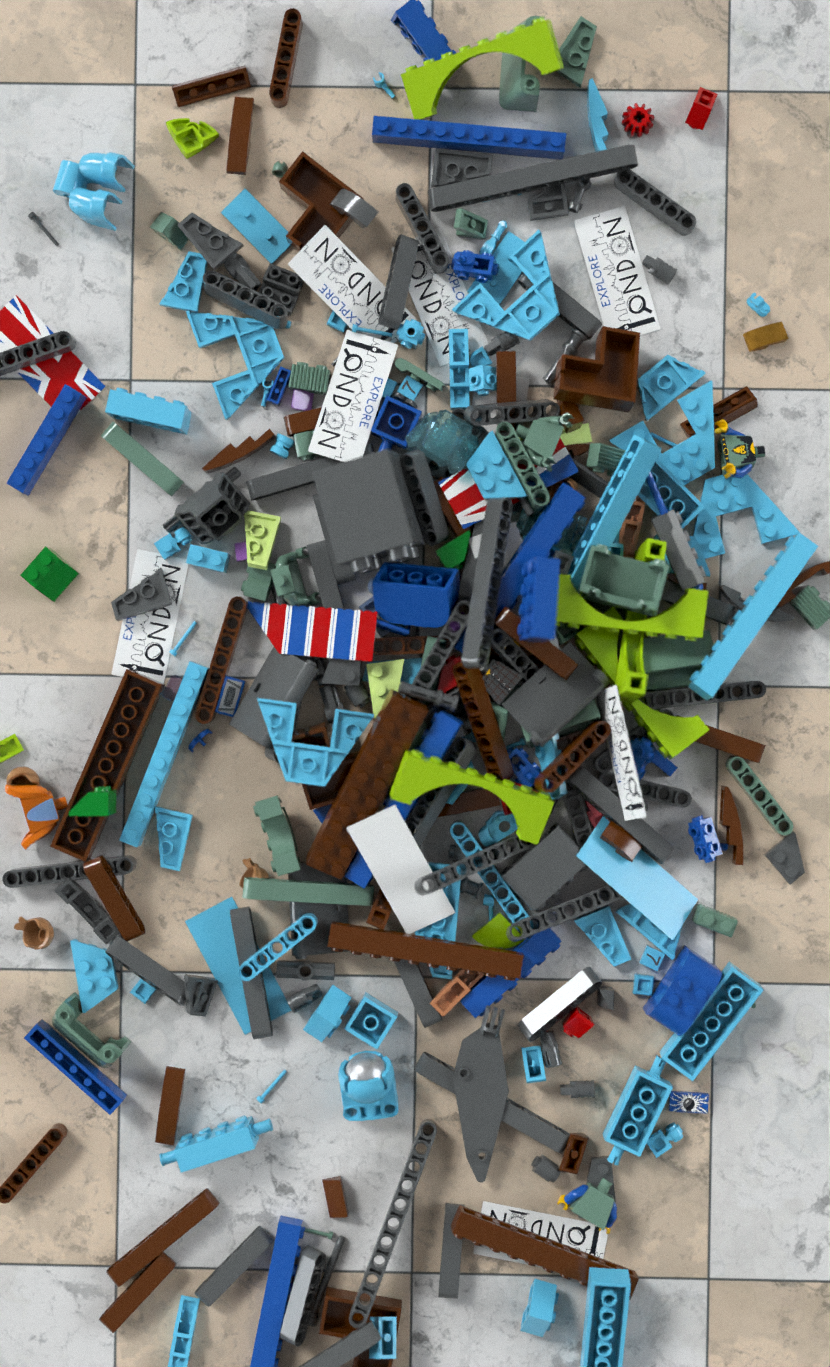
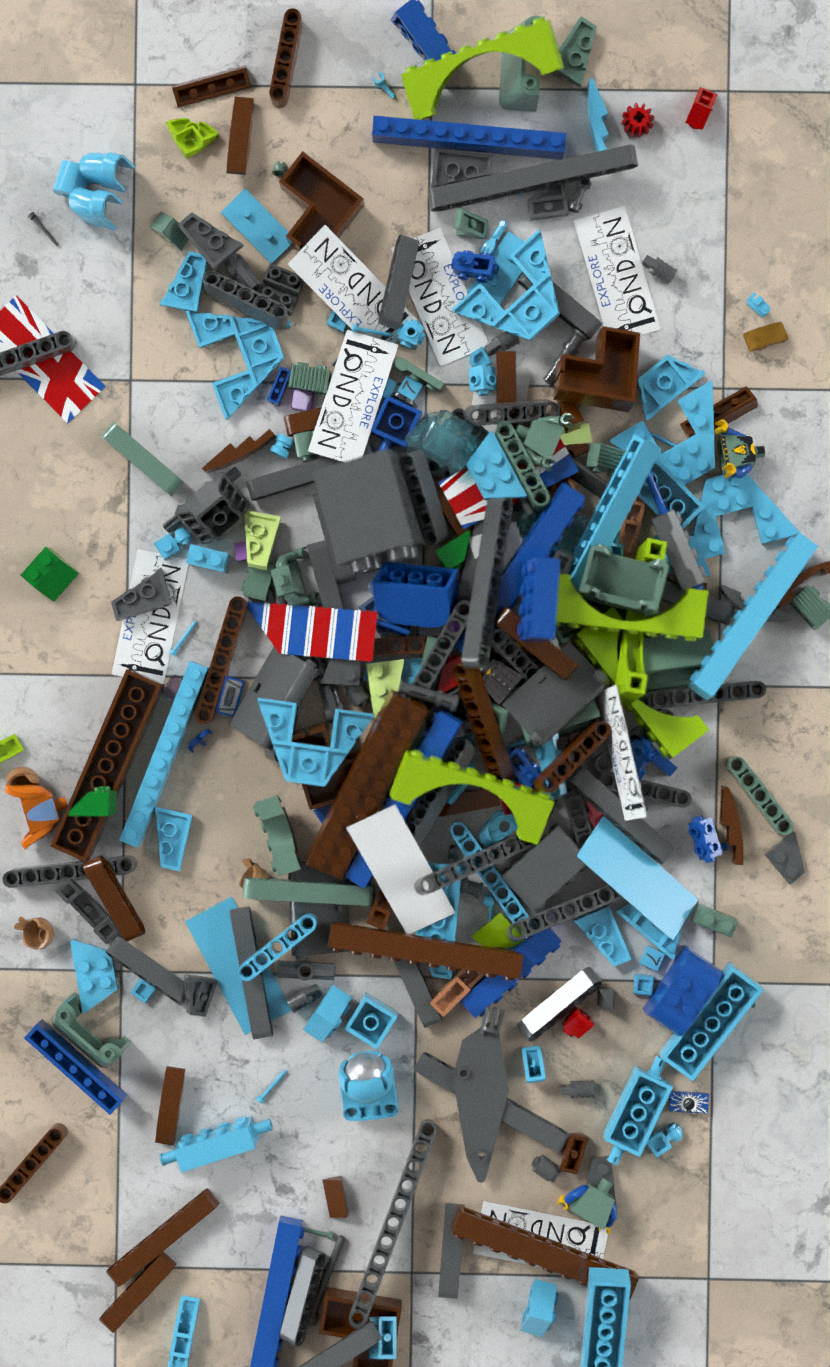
(46, 440): blue brick -> none
(148, 411): medium azure brick -> none
(234, 1266): dark grey beam -> none
(267, 389): medium azure hand -> none
(354, 207): dark grey brick -> none
(417, 220): dark grey beam -> none
(459, 368): medium azure slope -> none
(550, 1050): dark grey hinge -> none
(621, 840): reddish brown slope -> none
(658, 211): dark grey beam -> none
(732, 744): reddish brown beam -> none

